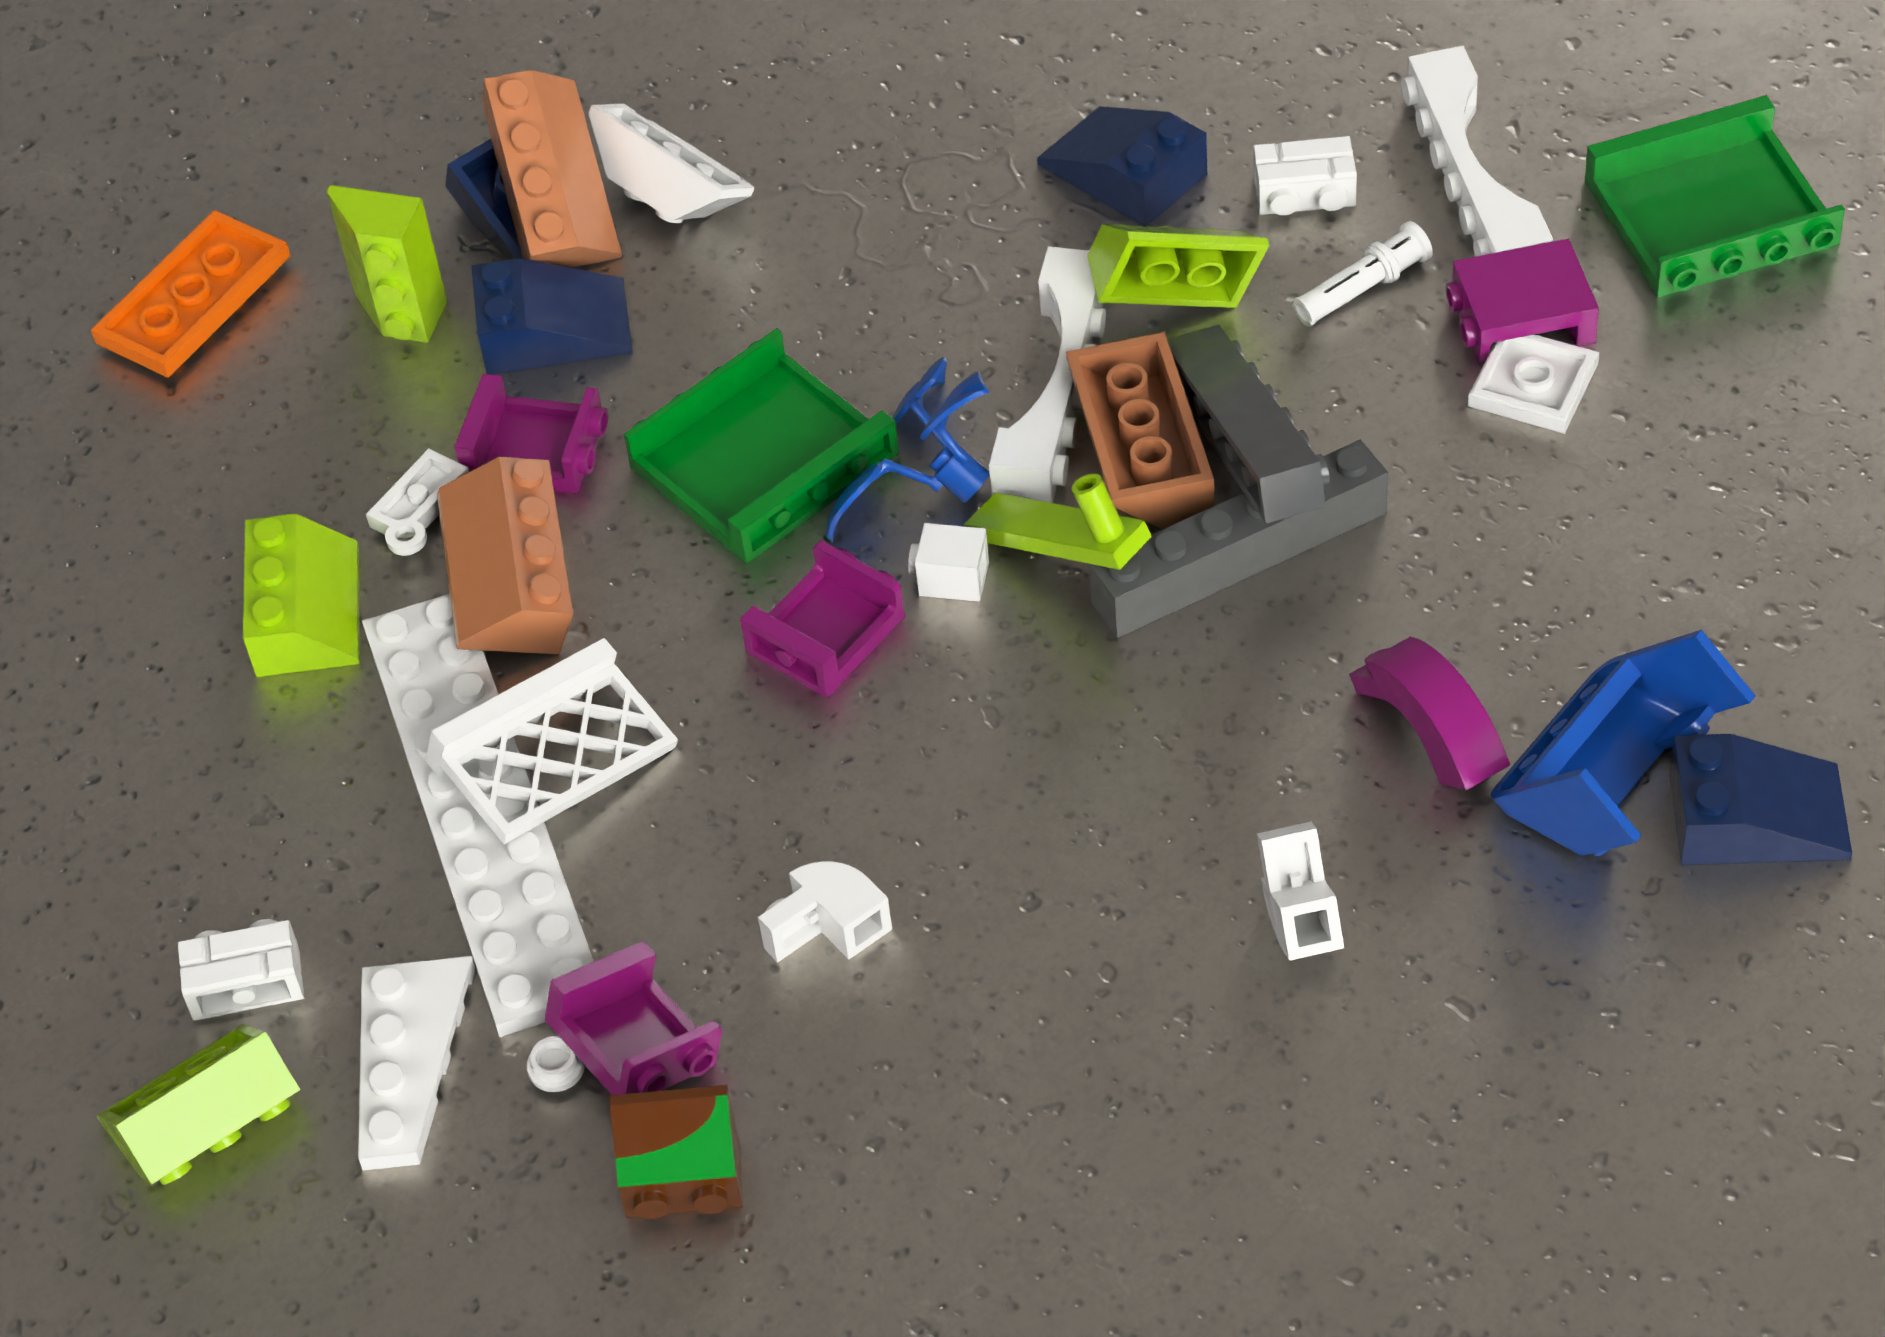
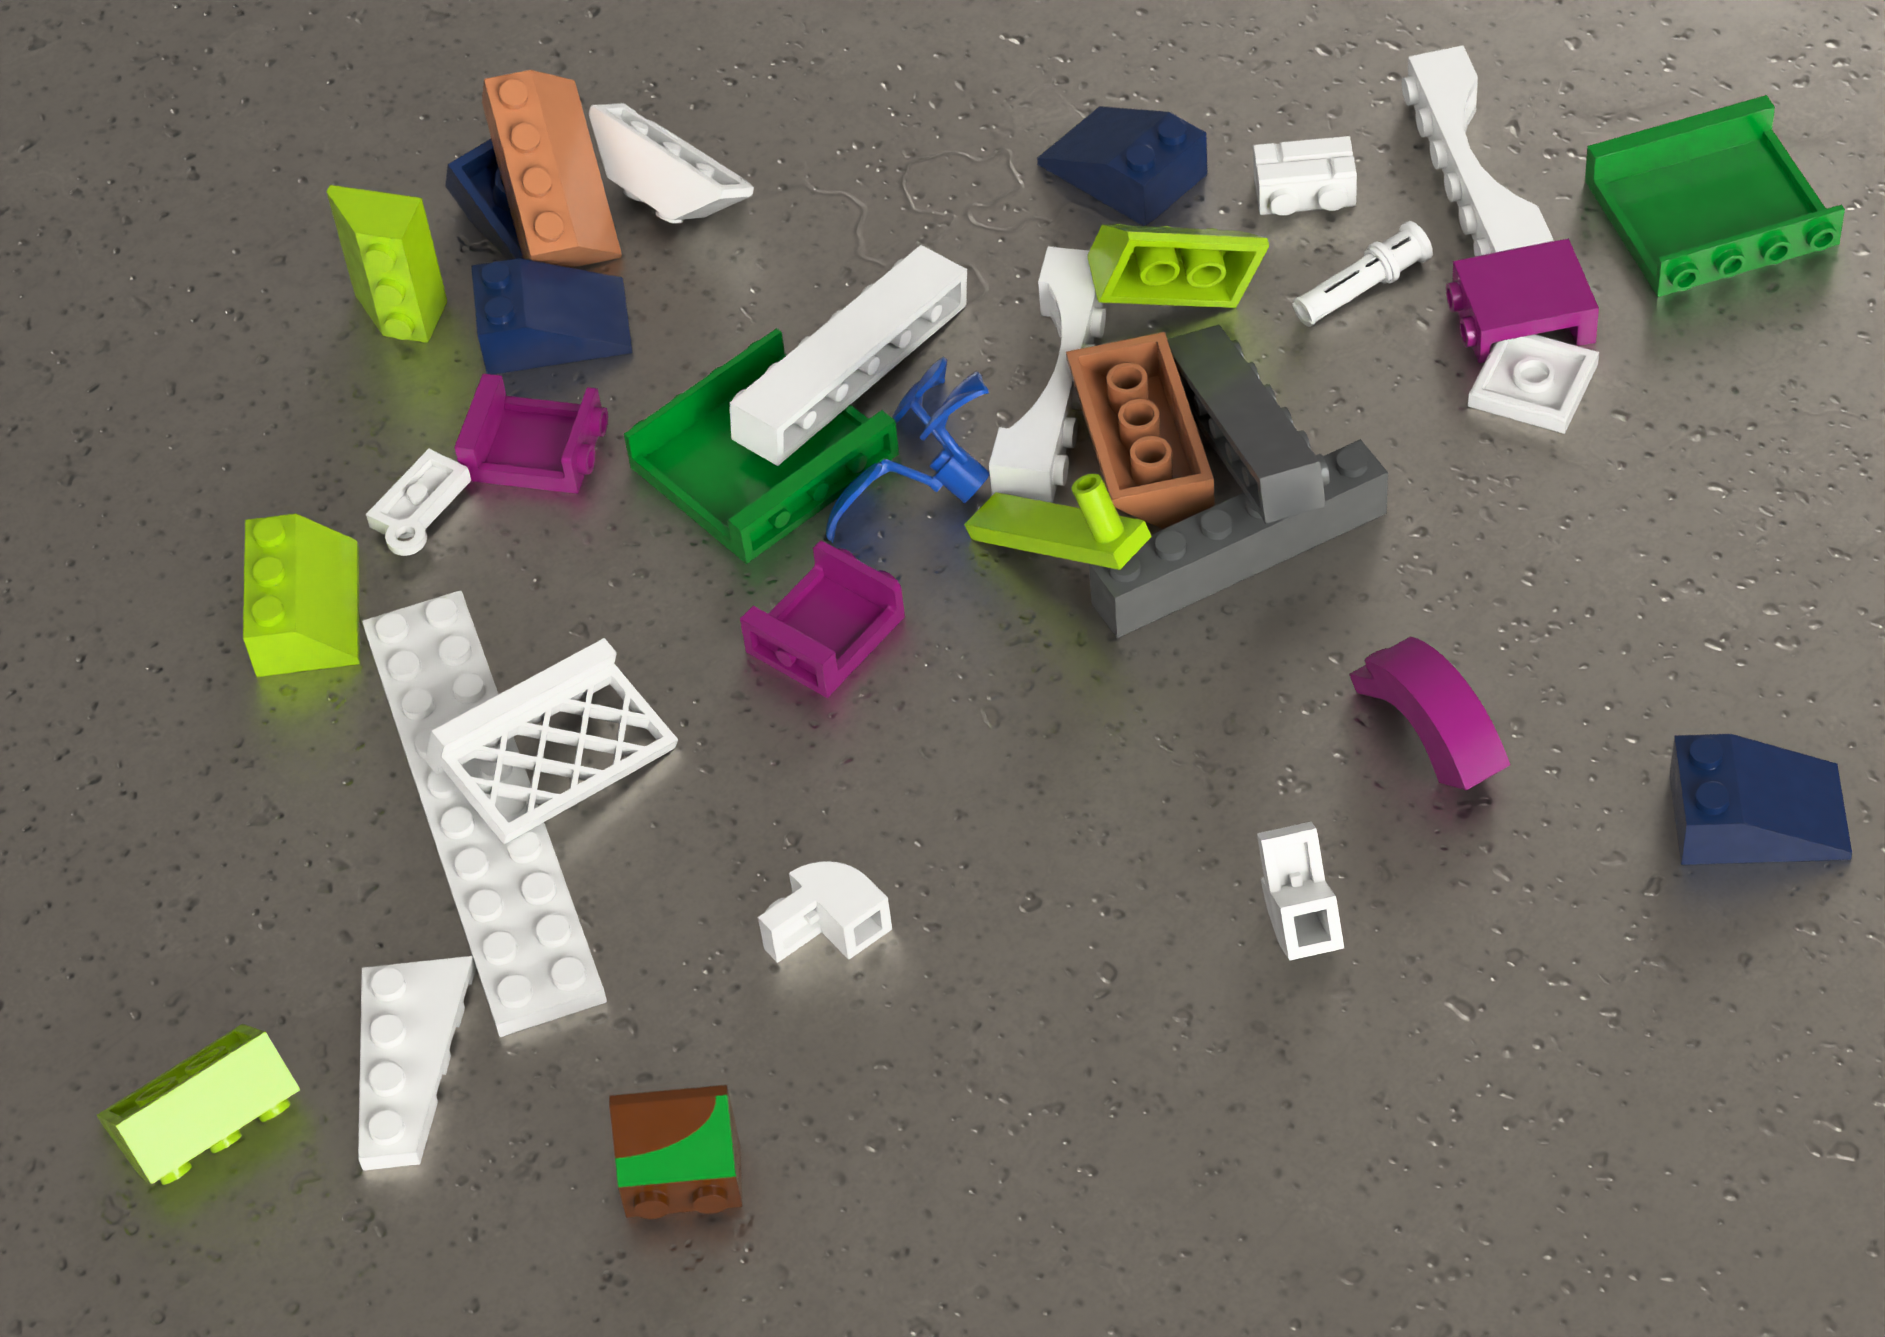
(190, 293): orange plate -> none
(240, 969): white brick -> none
(505, 558): nougat slope -> none
(553, 1065): white plate -> none
(628, 1025): magenta panel -> none
(847, 355): none -> white brick
(950, 562): white brick -> none
(1610, 737): blue windscreen -> none

